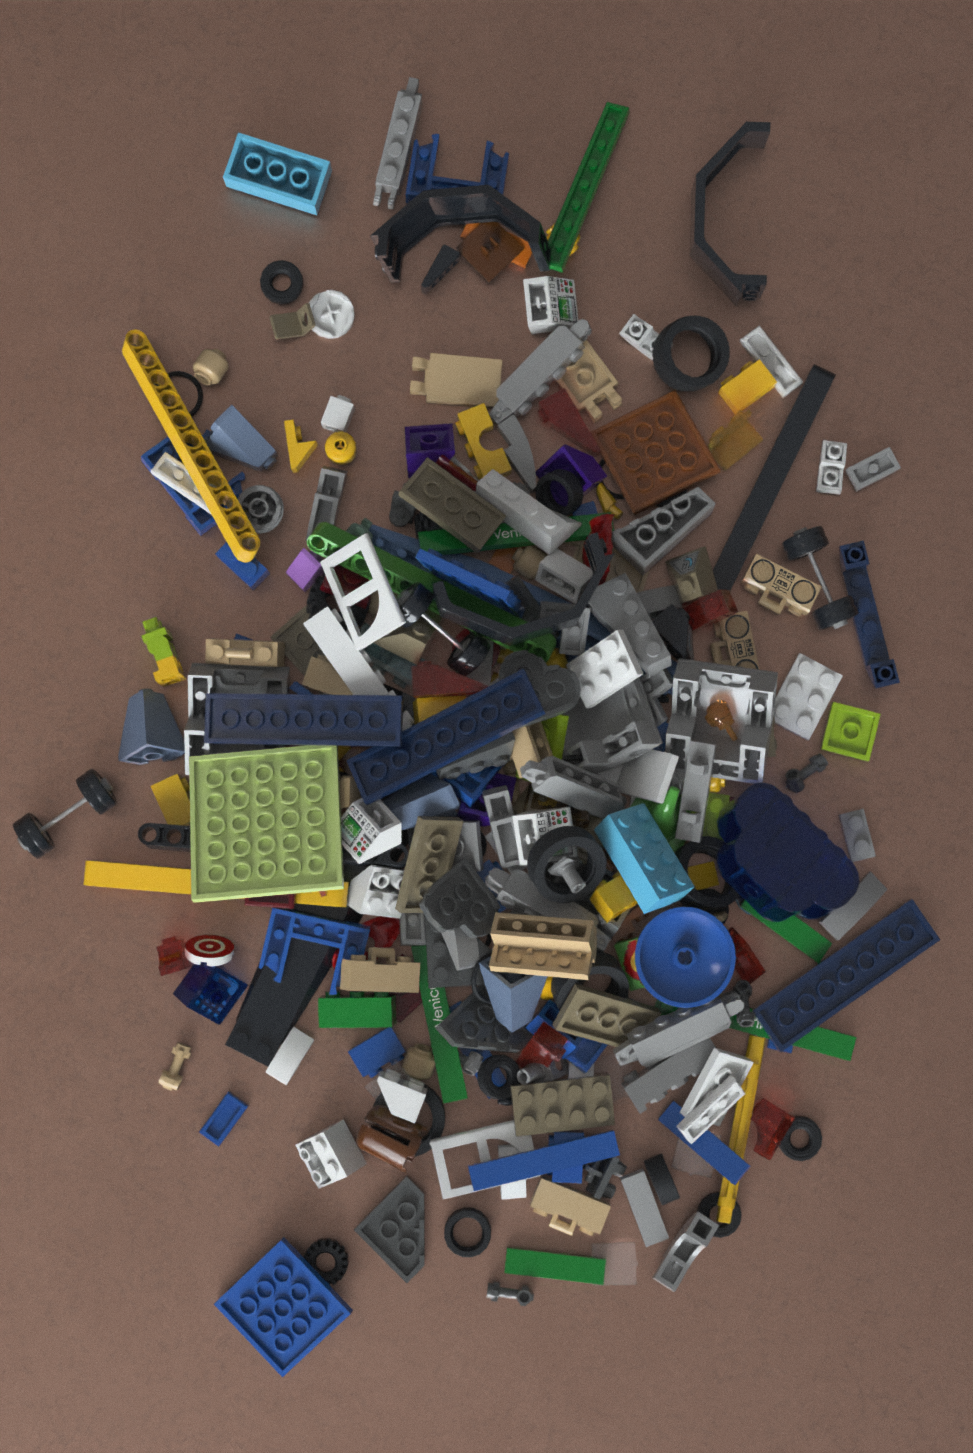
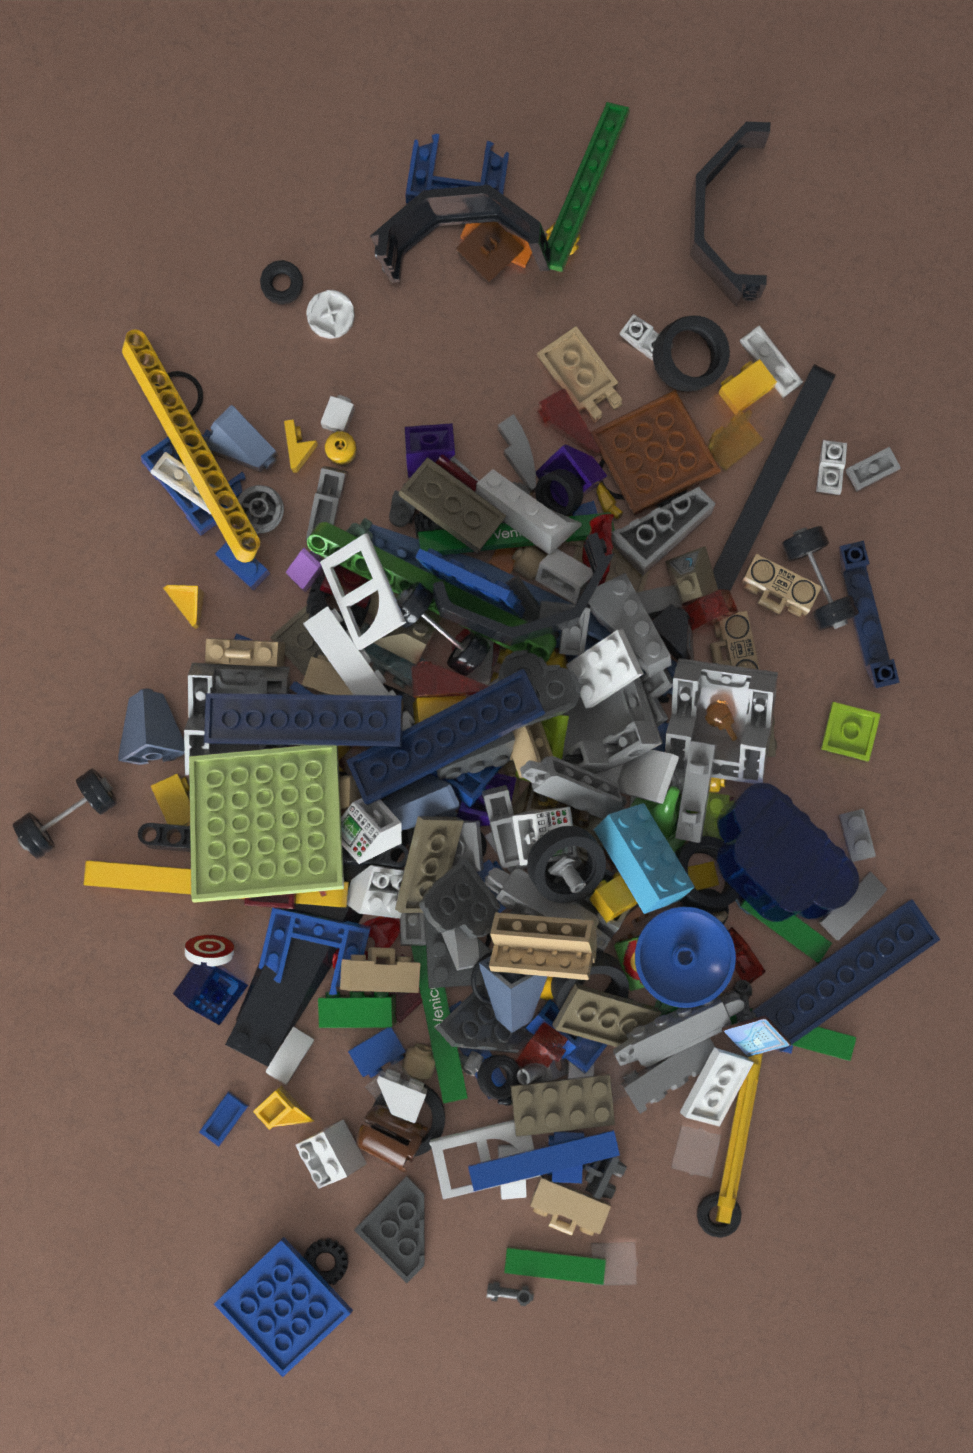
(158, 643): hips -> none
(171, 1079): tan bar -> none
(172, 956): clear red arch -> none
(188, 600): none -> yellow slope
(210, 366): tan head -> none
(277, 173): medium azure brick -> none
(281, 1110): none -> yellow slope
(292, 324): dark tan bracket -> none
(398, 143): light grey hinge -> none
(443, 263): black slope -> none
(458, 380): tan tile -> none
(473, 425): yellow arch -> none
(486, 1232): black tyre -> none
(540, 370): light grey hinge -> none
(550, 303): white slope -> none
(644, 1207): light grey tile -> none
(661, 1179): black tyre -> none
(683, 1250): light grey arch -> none
(708, 1147): blue tile -> none
(710, 1109): white tile -> none
(756, 1036): none -> piece
(771, 1127): clear red arch -> none
(796, 778): dark grey bar -> none
(804, 696): white plate -> none
(813, 1145): black tyre -> none

